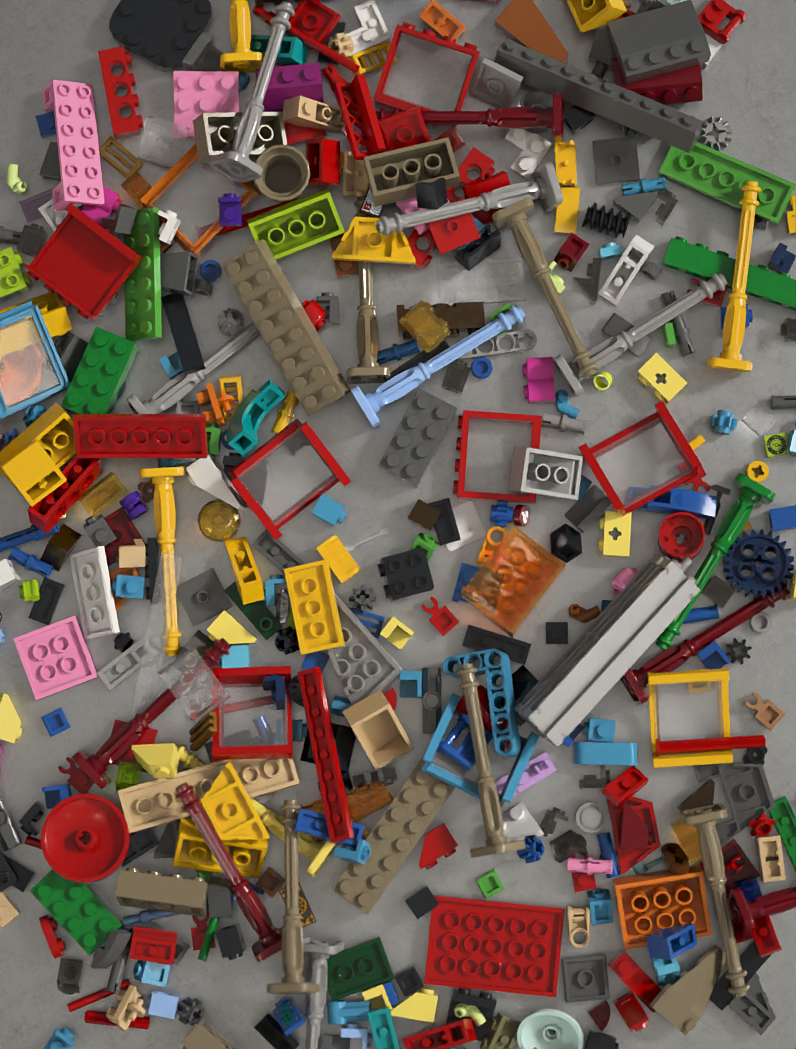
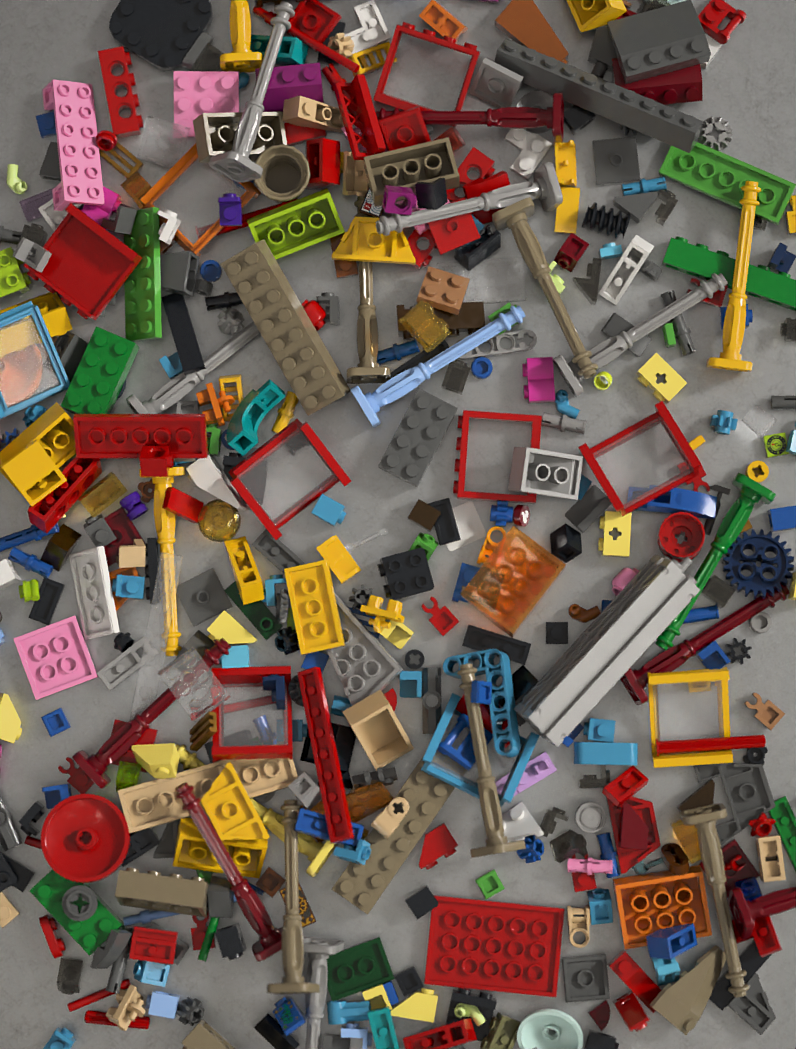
(32, 254): none -> light grey bracket
(72, 910): none -> dark grey gear
(106, 140): none -> red plate
(155, 461): none -> red brick
(182, 504): none -> red tile
(221, 301): none -> black pin
(306, 791): none -> light grey brick
(388, 819): none -> tan piece
(390, 195): none -> magenta brick
(392, 613): none -> yellow hips
(415, 652): none -> black bush
(443, 290): none -> medium nougat plate
(481, 692): none -> blue tile

